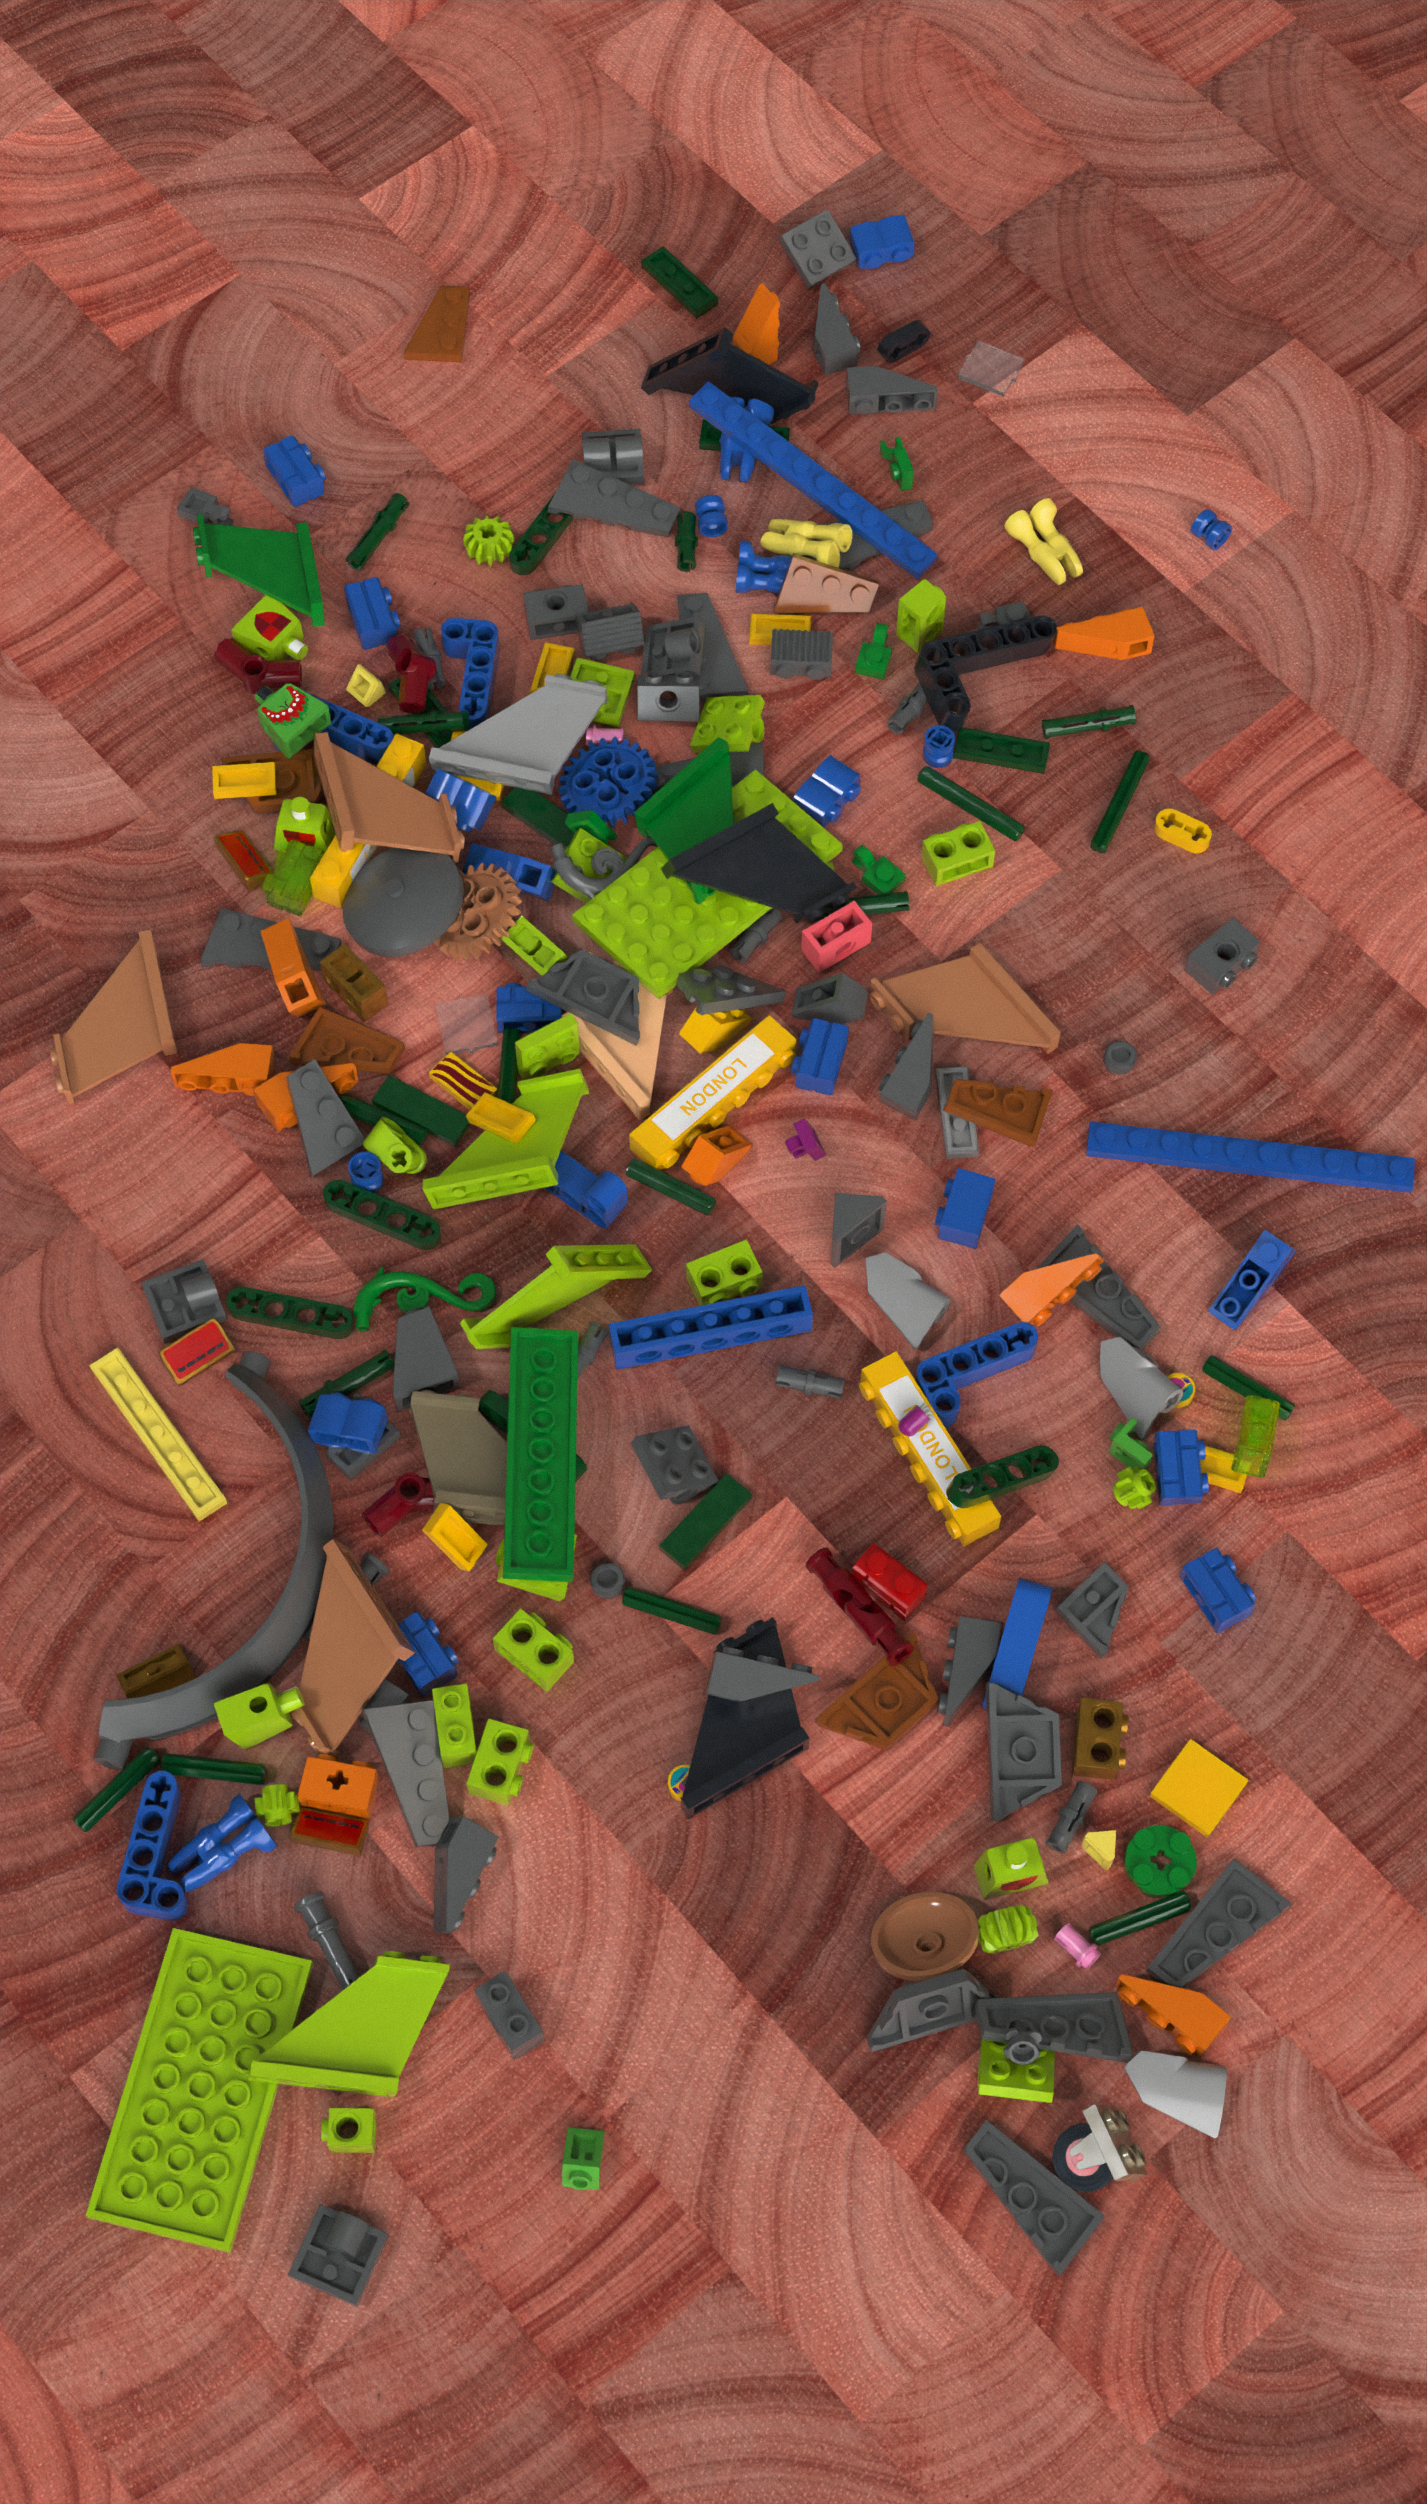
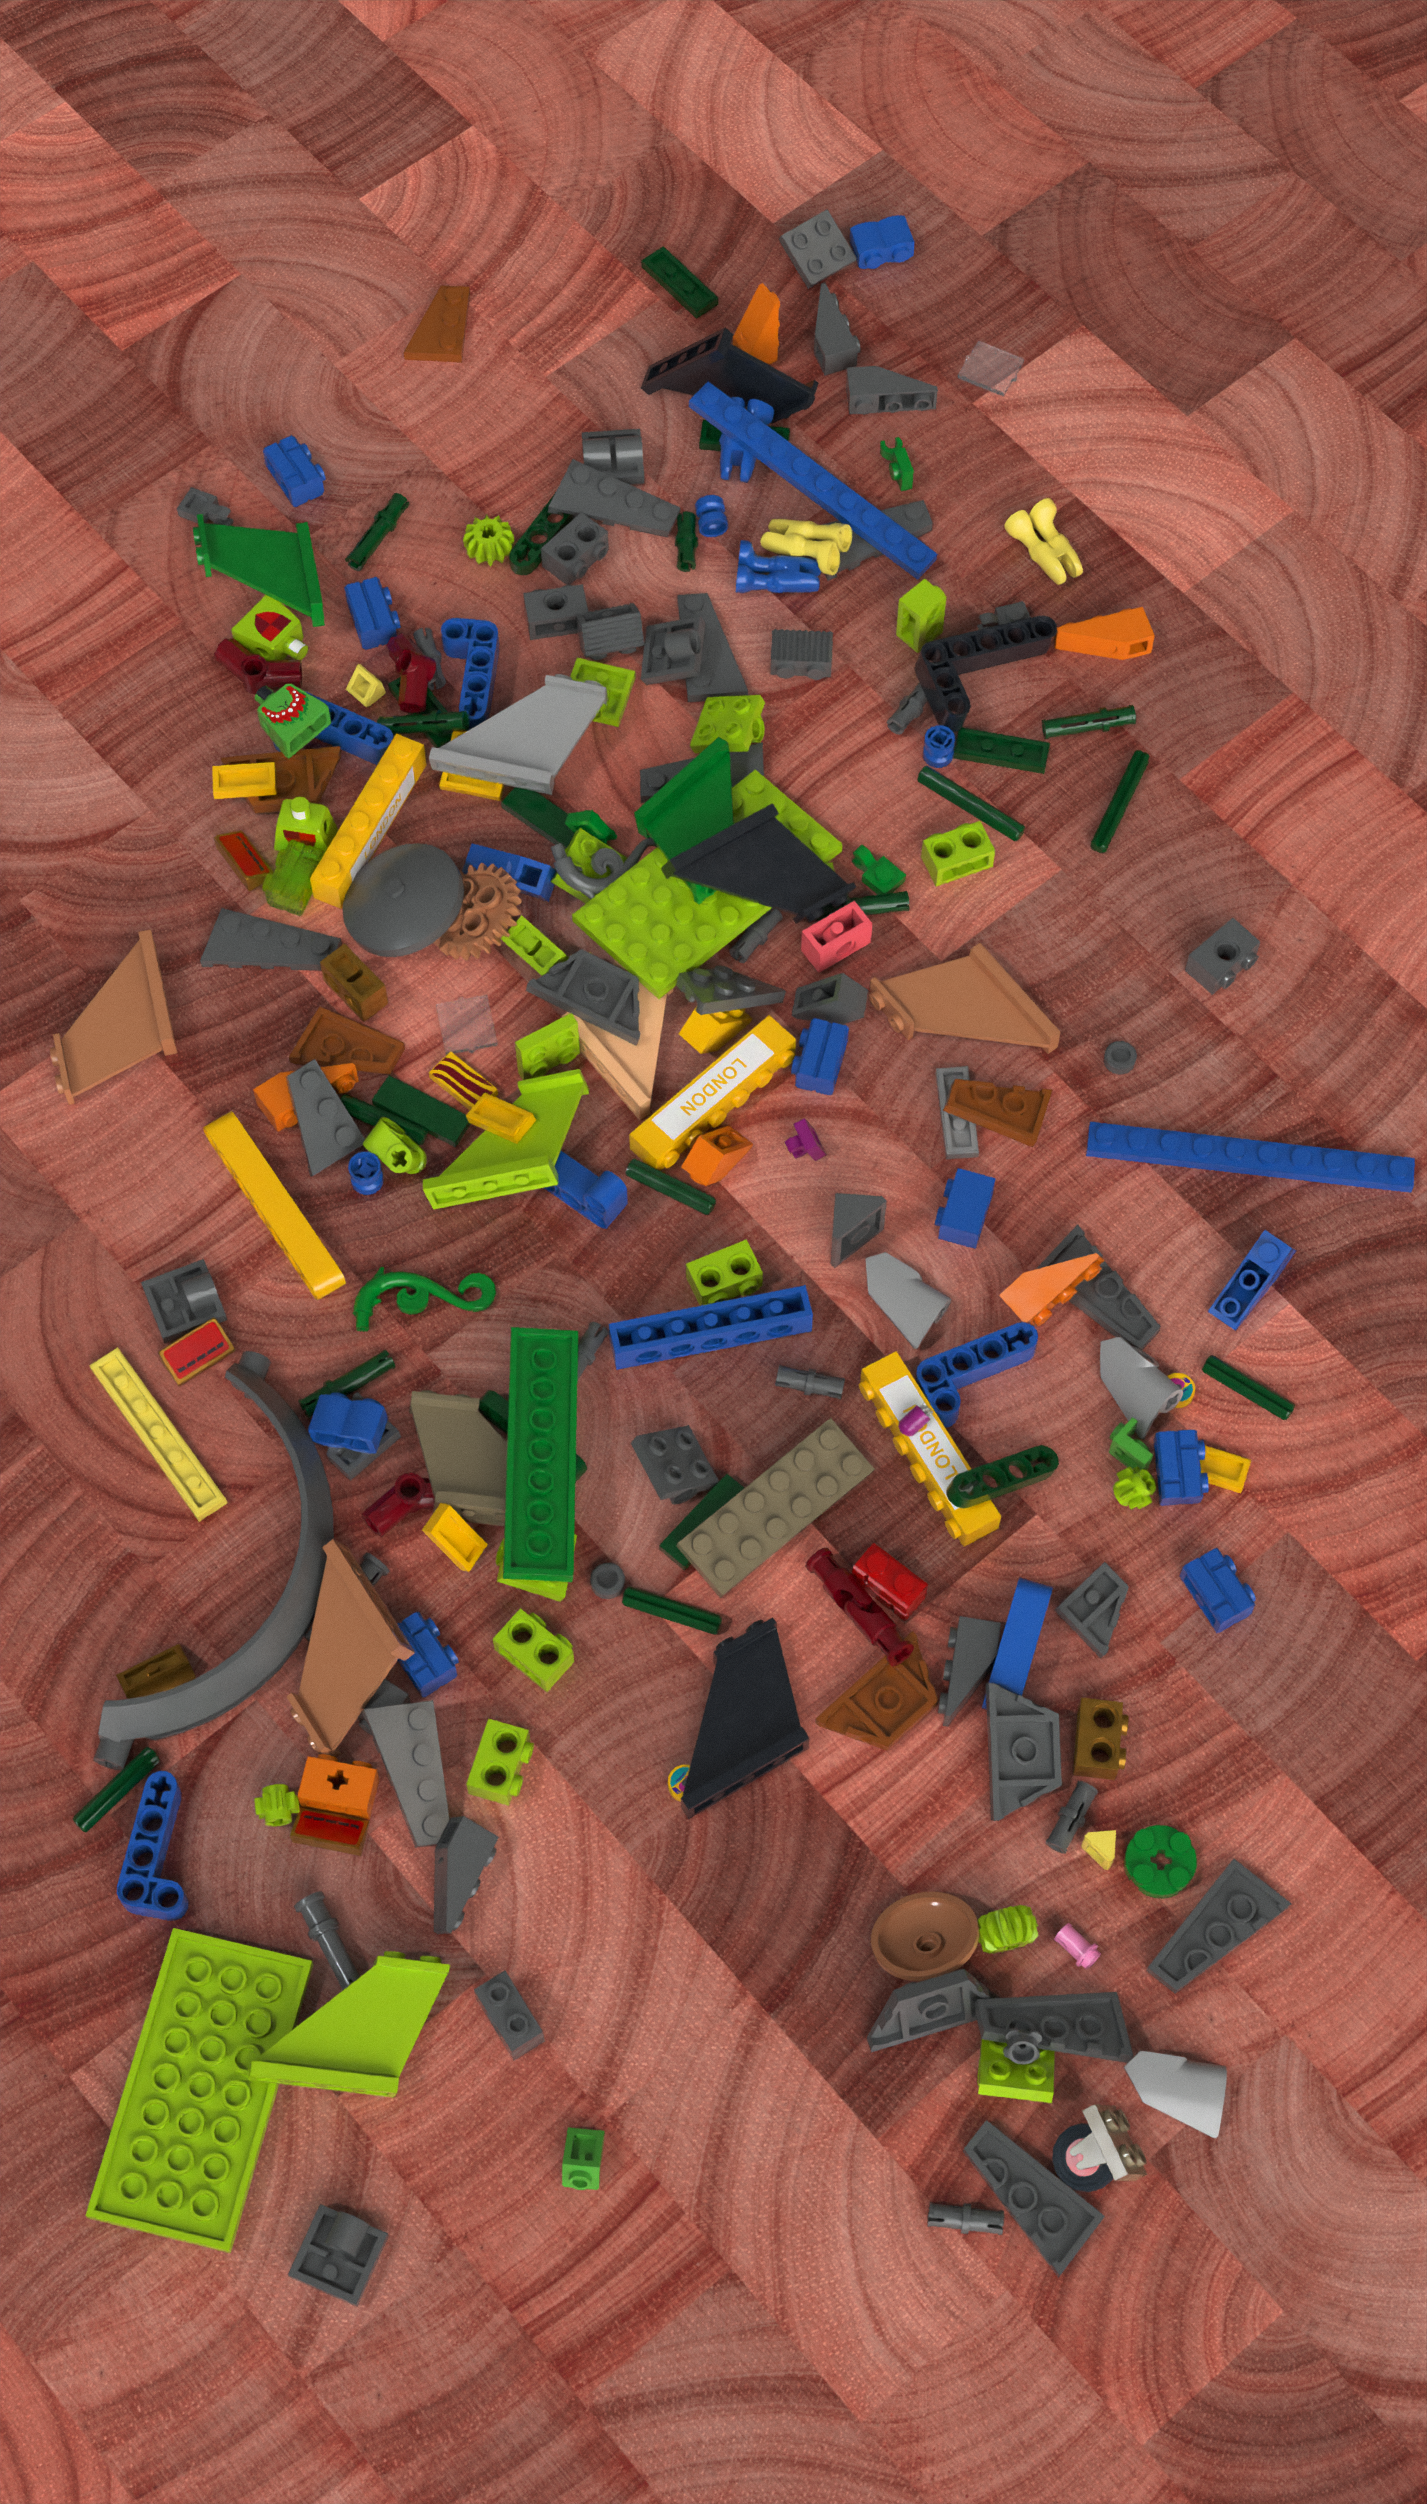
(214, 1769): dark green axle -> none
(219, 1857): blue piece -> none
(230, 1069): orange slope -> none
(257, 1714): lime torso -> none
(274, 1205): none -> yellow beam
(291, 1309): dark green beam -> none
(292, 969): orange slope -> none
(362, 2142): lime brick -> none
(380, 809): nougat piece -> none
(384, 1210): dark green beam -> none
(421, 1358): dark grey slope -> none
(455, 1725): lime brick -> none
(470, 801): blue brick -> none
(508, 1066): dark green axle -> none
(523, 1010): blue brick -> none
(553, 660): yellow tile -> none
(573, 1274): lime piece -> none
(575, 549): none -> dark grey brick
(595, 734): bright pink pin -> none
(611, 764): blue gear -> none
(656, 708): dark grey brick -> none
(745, 1679): dark grey slope -> none
(763, 624): yellow tile -> none
(775, 1507): none -> dark tan plate
(823, 588): wing -> none
(828, 791): blue brick -> none
(875, 657): green plate -> none
(903, 341): black beam -> none
(911, 1080): dark grey slope -> none
(965, 2218): none -> dark grey pin
(1011, 1868): lime torso -> none
(1139, 1918): dark green axle -> none
(1182, 830): yellow beam -> none
(1182, 2012): orange slope -> none
(1199, 1788): yellow tile -> none
(1211, 529): blue wheel -> none
(1255, 1436): clear neon green brick -> none

